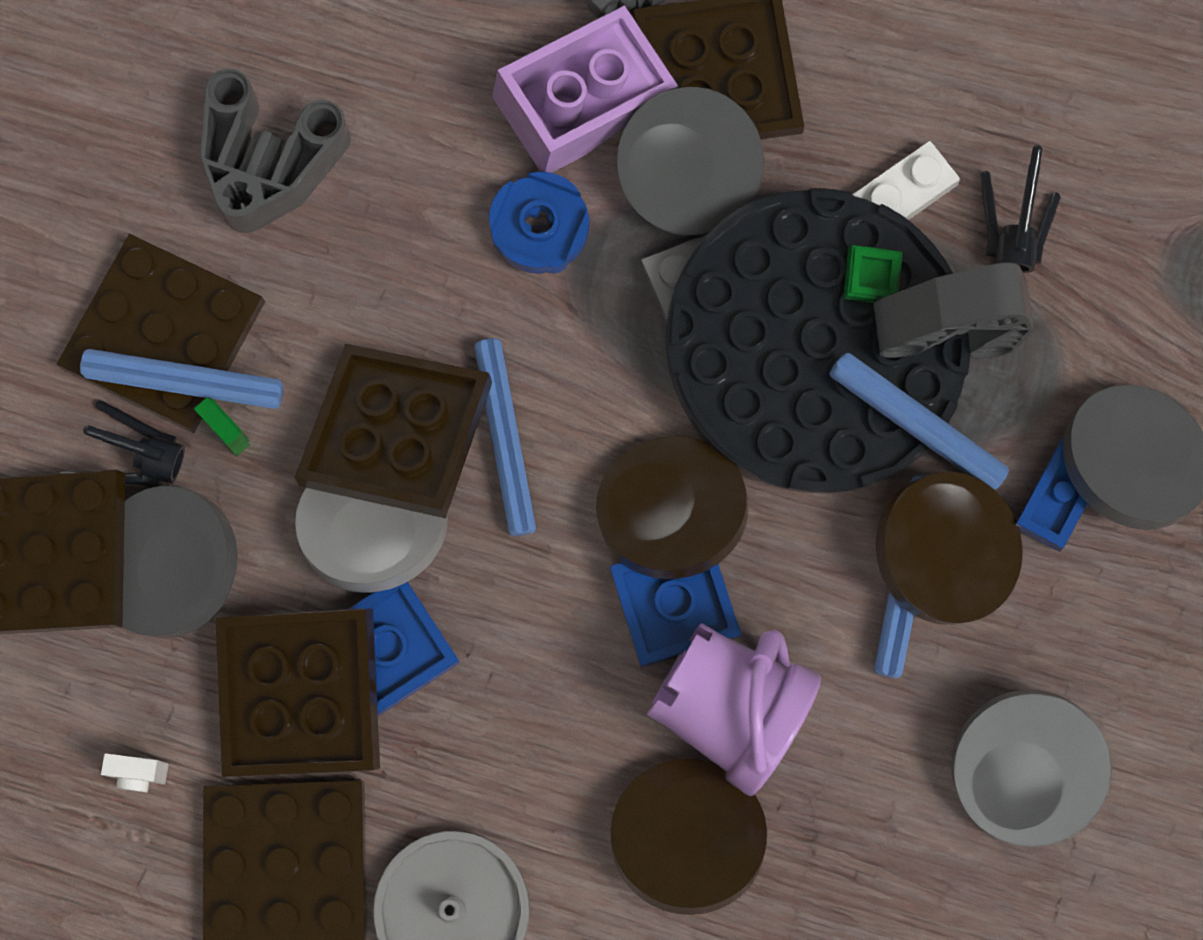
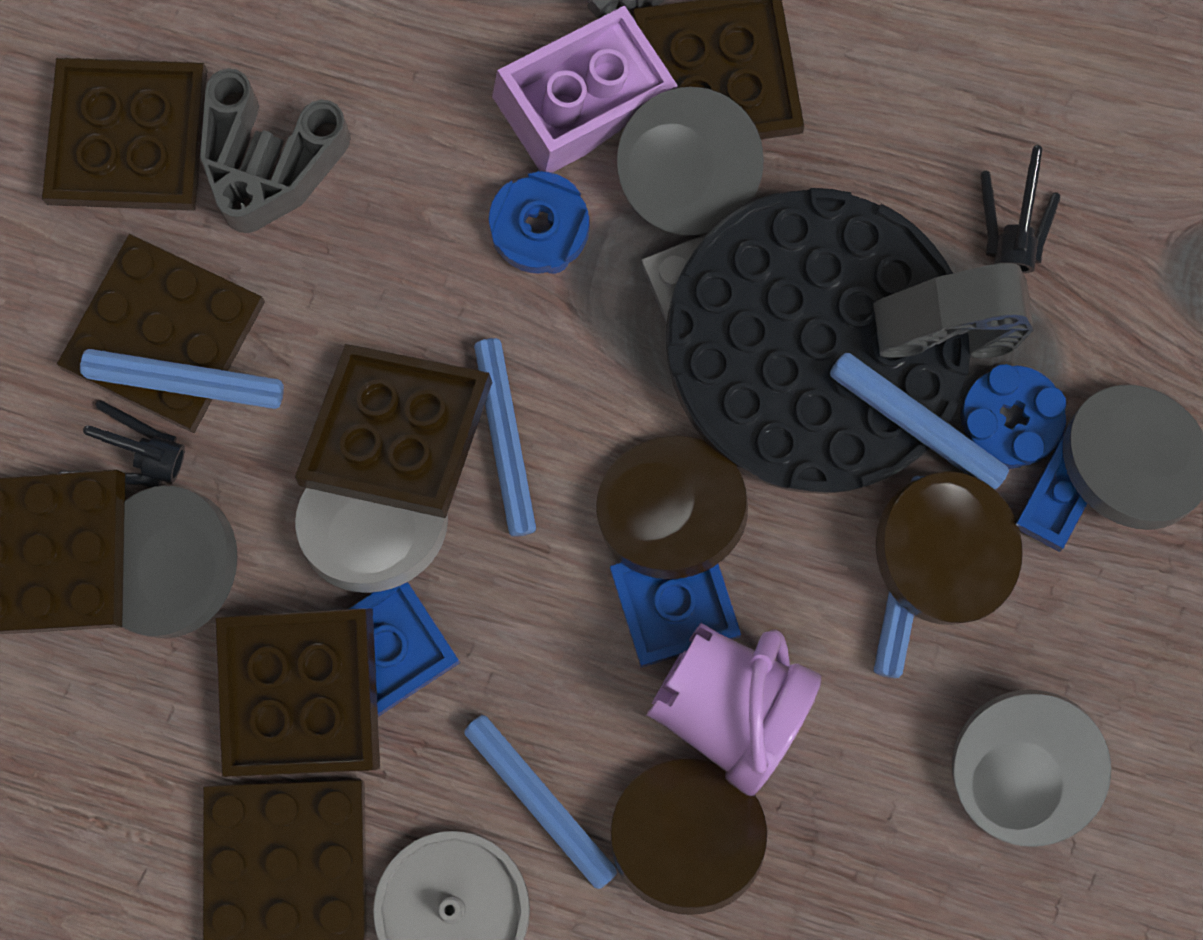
(125, 134): none -> dark brown plate
(134, 772): white plate -> none
(222, 425): green tile -> none
(540, 802): none -> medium blue axle
(871, 273): green tile -> none
(912, 182): white plate -> none
(1040, 404): none -> blue plate

